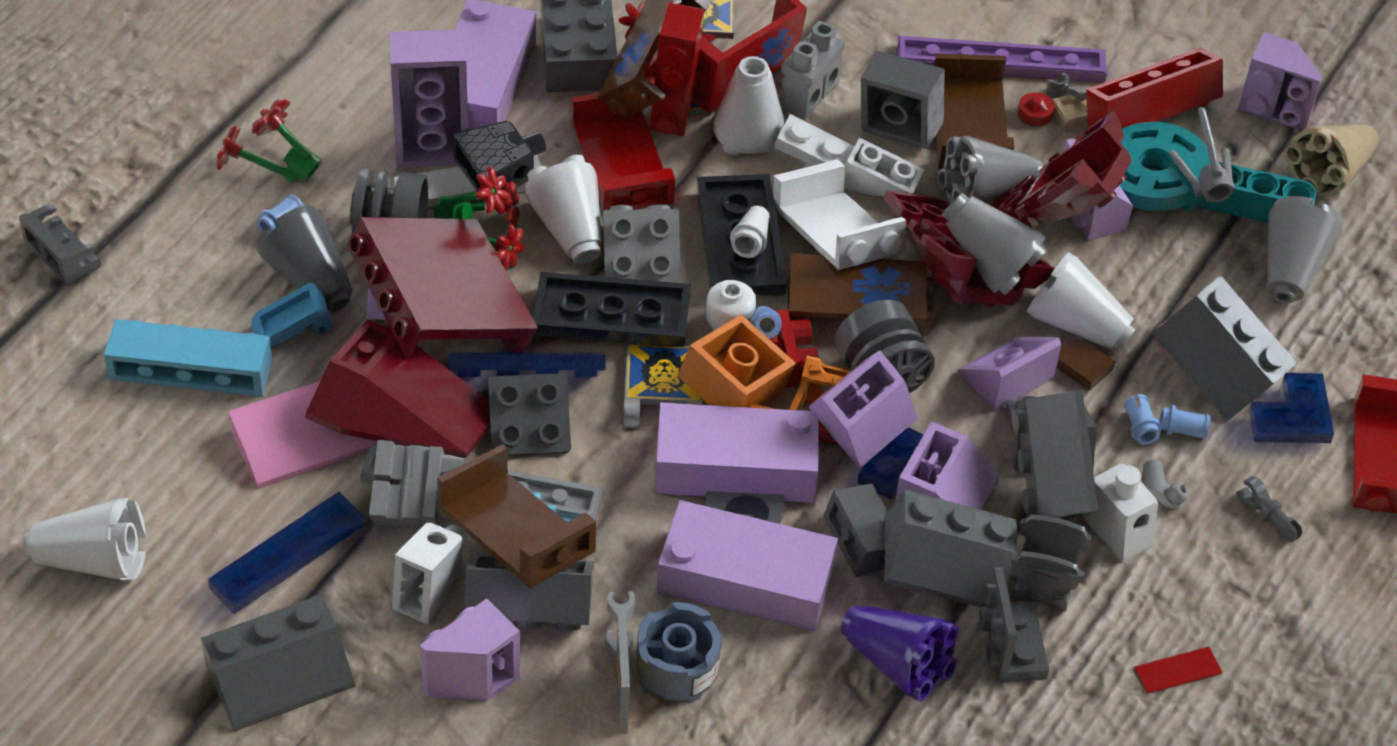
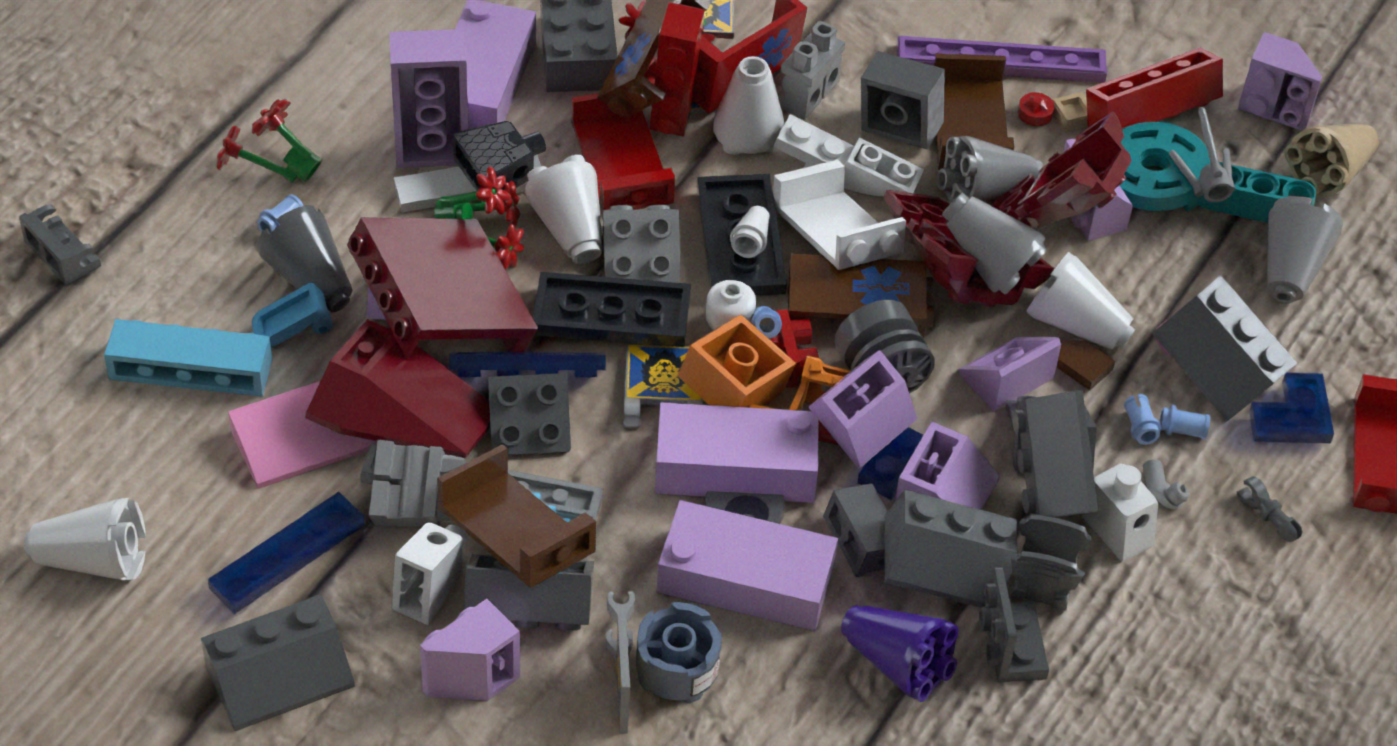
(379, 200): dark grey wheel -> none
(1063, 88): dark grey hand -> none
(1178, 669): red sticker -> none

